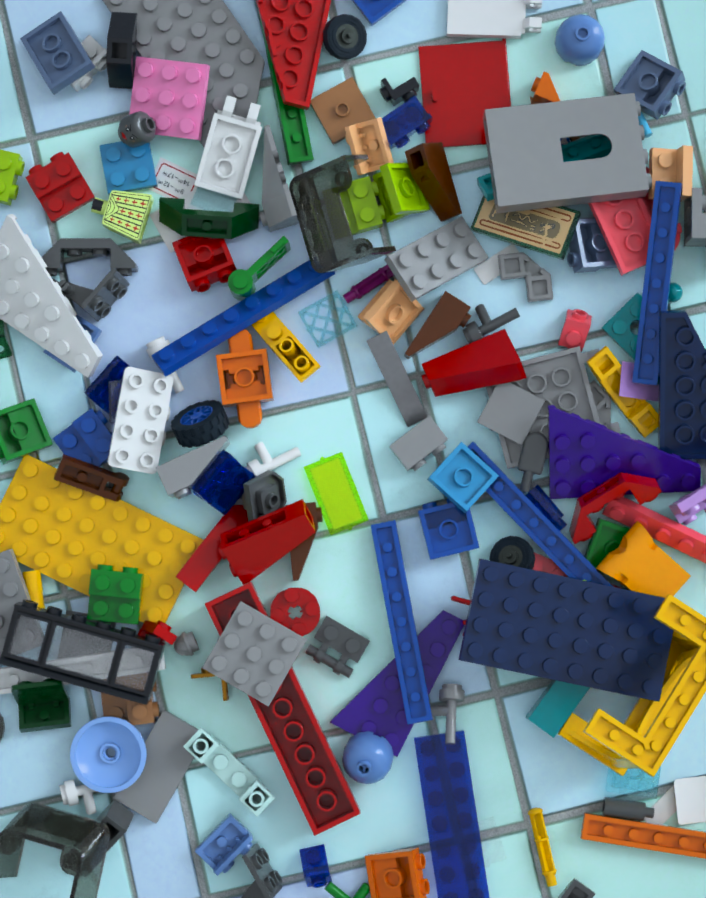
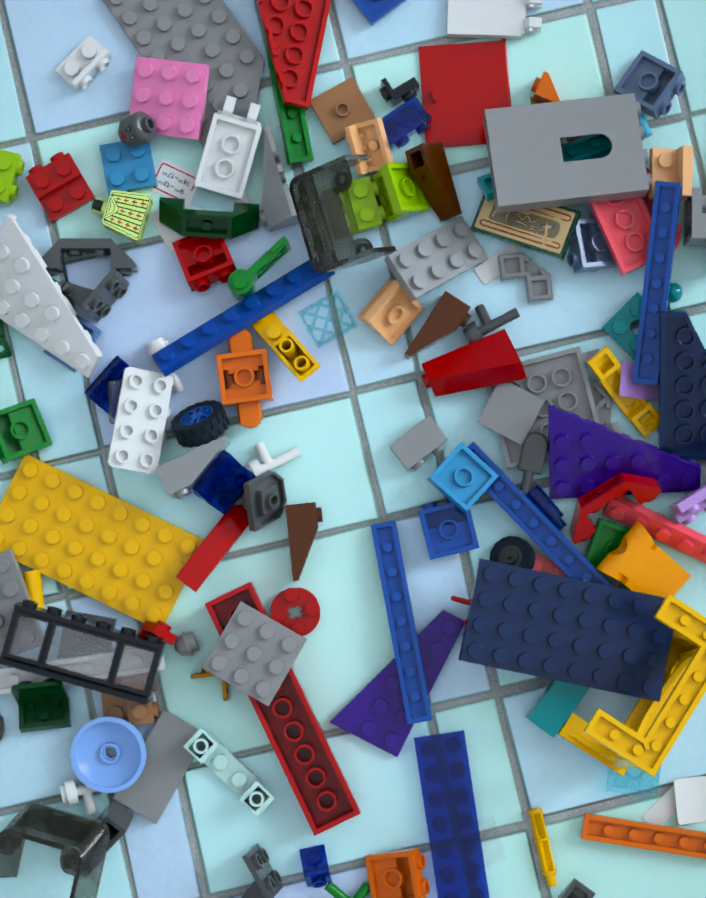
(57, 52): sand blue plate -> none
(87, 438): blue plate -> none
(90, 478): reddish brown plate -> none
(115, 595): green plate -> none
(121, 49): black slope -> none
(225, 844): medium blue bracket -> none
(265, 540): red slope -> none
(336, 493): clear neon green piece -> none
(341, 639): dark grey plate -> none
(344, 36): black wheel -> none
(367, 757): medium blue cylinder -> none
(368, 284): magenta piece -> none
(397, 378): flat silver sticker -> none
(452, 695): light grey piece -> none
(575, 329): coral bracket -> none
(579, 40): medium blue cylinder -> none
(626, 809): dark grey cylinder -> none

